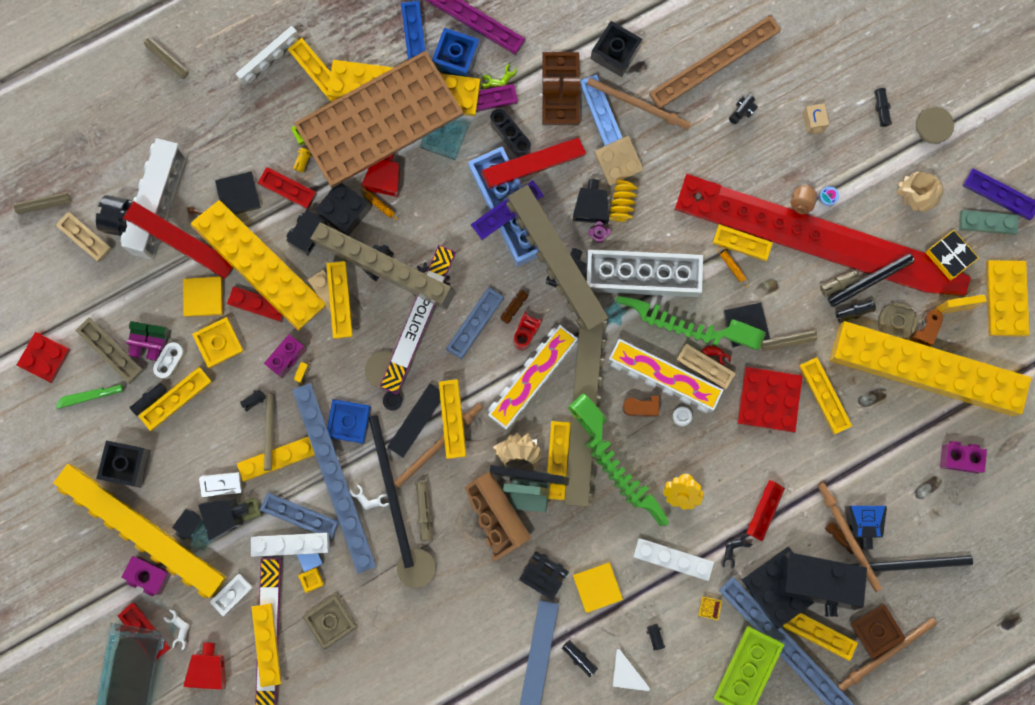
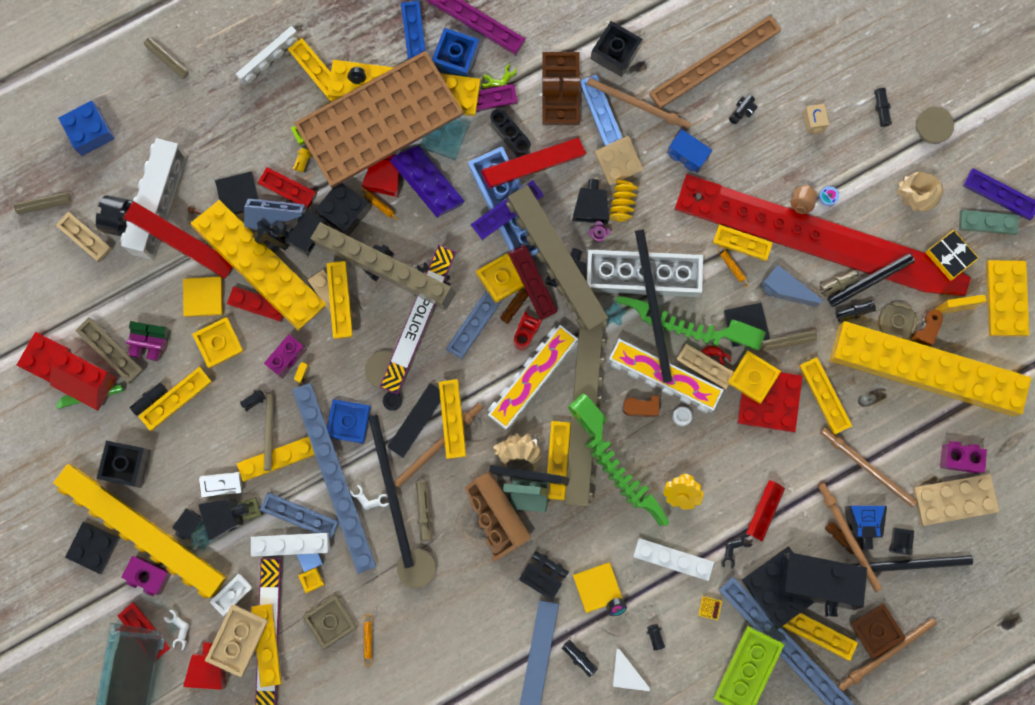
(80, 379): none -> red slope
(86, 128): none -> blue brick
(92, 547): none -> black plate
(169, 361): white plate -> none
(236, 640): none -> tan plate
(270, 212): none -> sand blue slope
(273, 233): none -> black hips
(356, 75): none -> black plate
(368, 640): none -> light orange piece
(427, 181): none -> dark purple plate
(500, 278): none -> yellow tile
(532, 282): none -> dark red tile
(616, 607): none -> black tile
(653, 306): none -> black piece
(689, 151): none -> blue brick
(754, 377): none -> yellow tile
(786, 287): none -> sand blue slope
(838, 443): none -> medium nougat bar
(902, 541): none -> black tile
(956, 500): none -> tan plate

